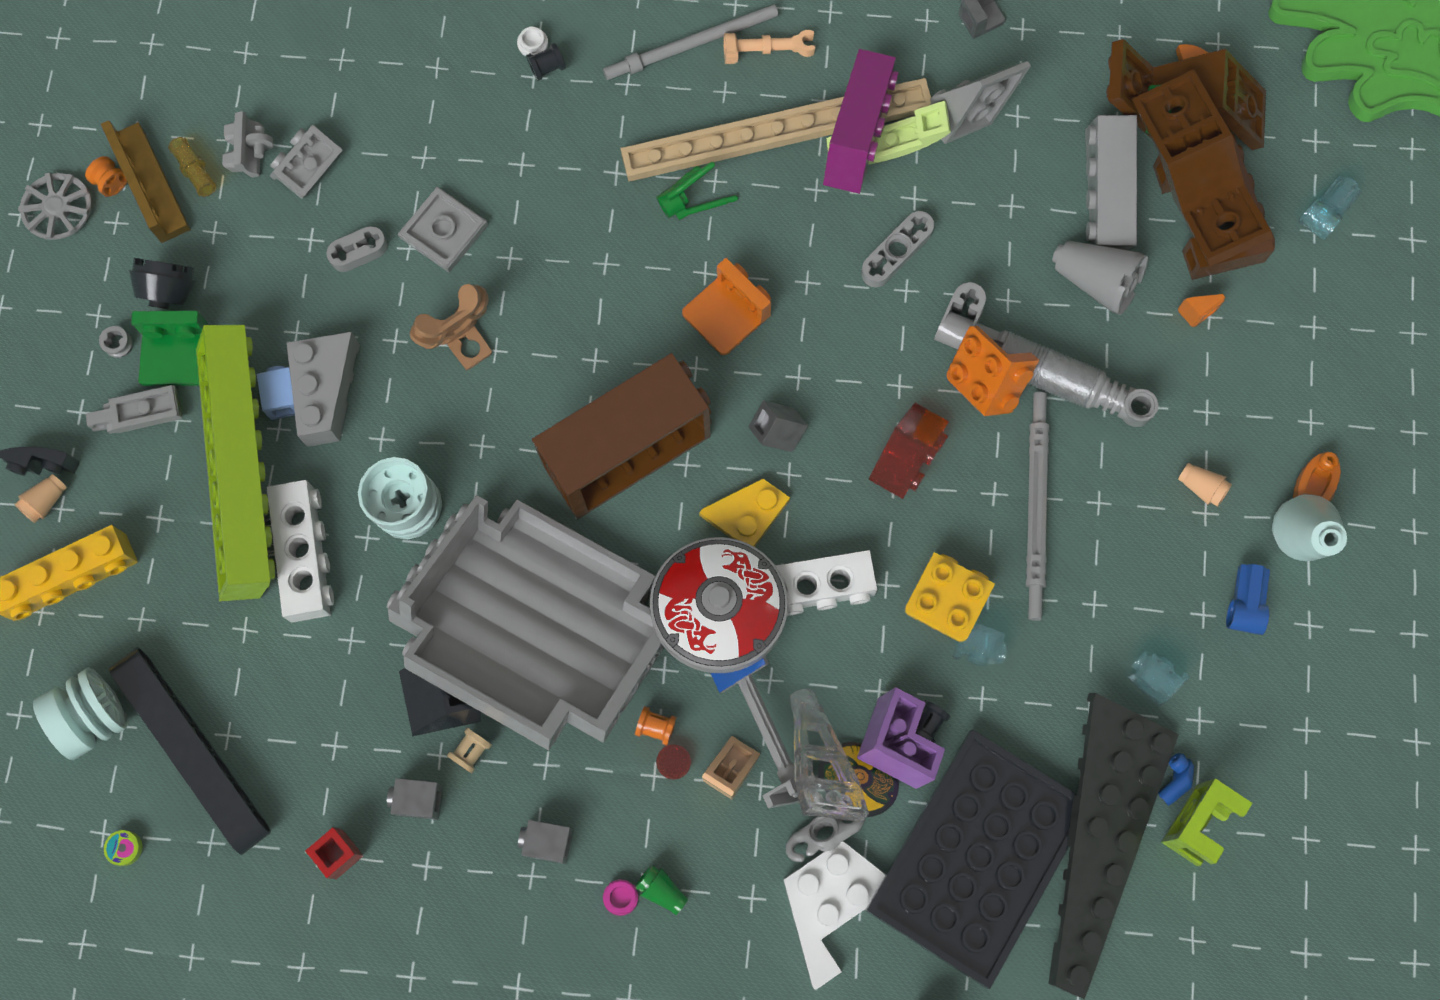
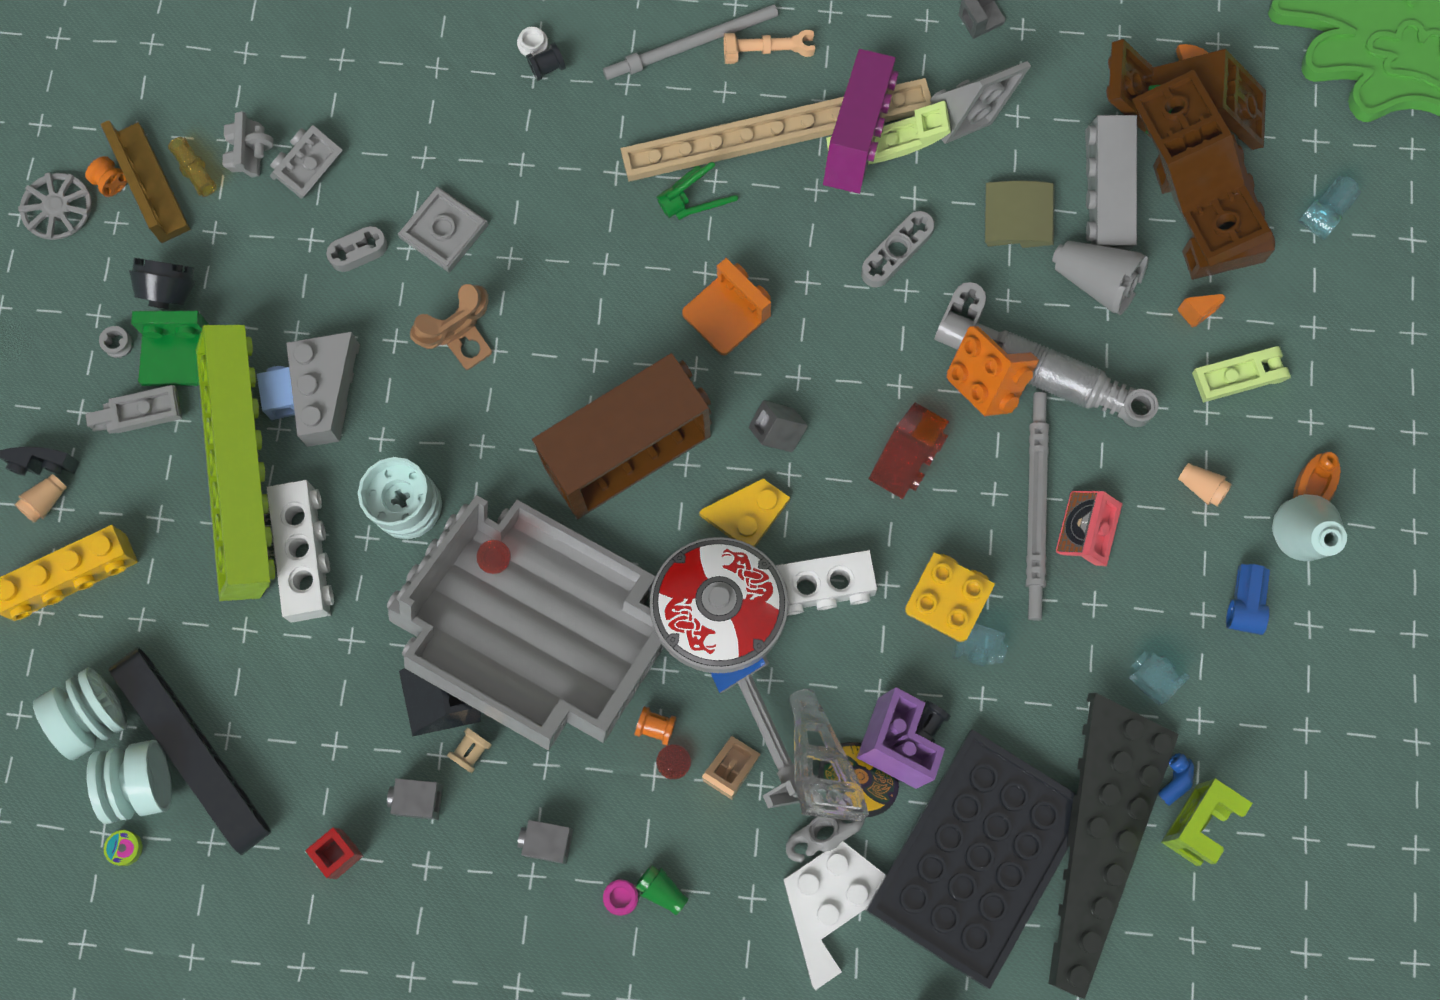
(129, 782): none -> light aqua wheel
(493, 556): none -> clear red plate
(1019, 213): none -> olive slope
(1089, 526): none -> panel
(1240, 374): none -> yellowish green plate

